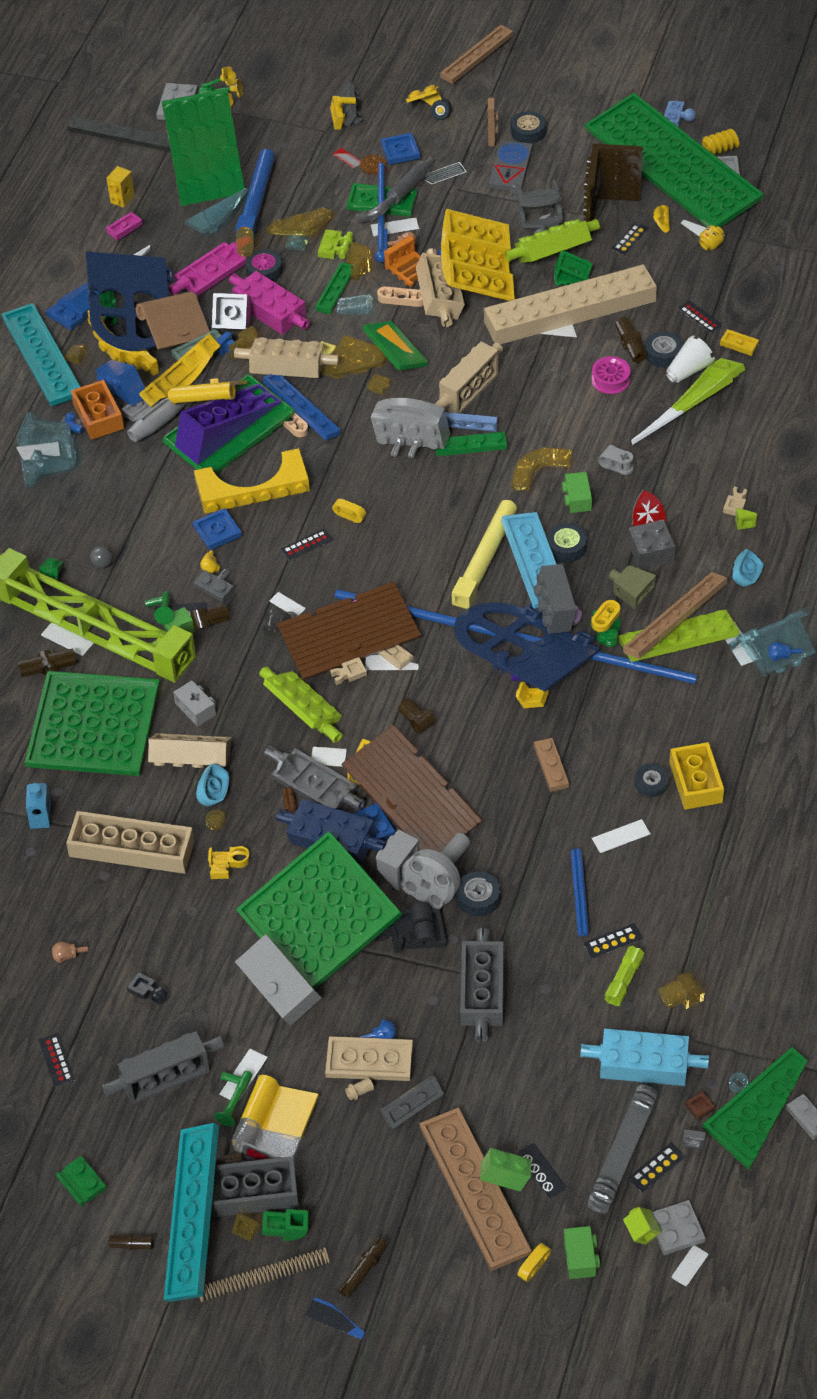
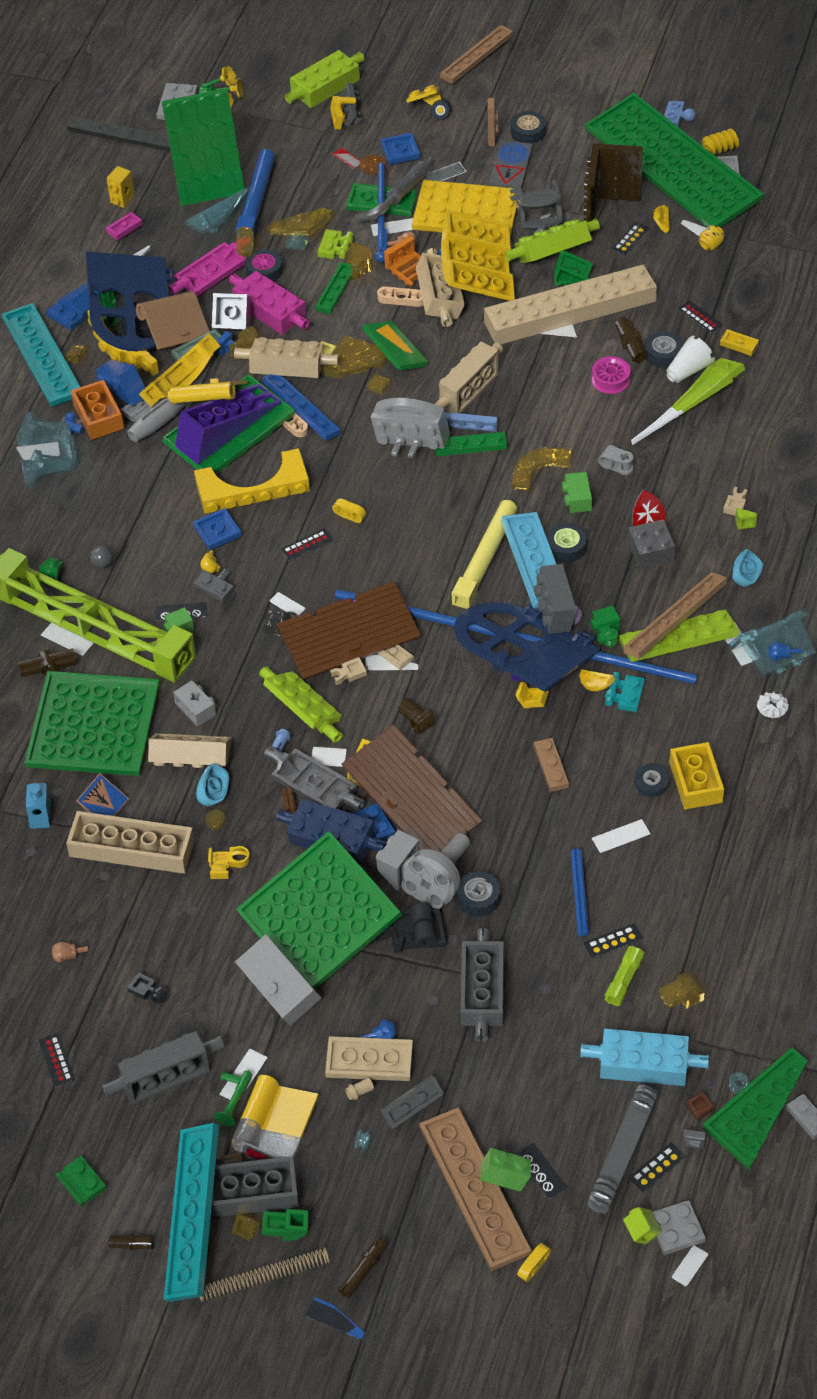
(102, 797): none -> piece
(163, 614): green piece -> none
(206, 617): dark brown piece -> none
(282, 737): none -> medium blue pin
(324, 78): none -> lime brick
(361, 305): clear light blue slope -> none
(363, 1140): none -> clear light blue bush
(471, 199): none -> yellow plate
(580, 1252): bright green brick -> none
(595, 681): none -> yellow plate
(602, 618): yellow plate -> none
(630, 695): none -> teal plate
(632, 585): olive torso -> none
(770, 710): none -> white gear

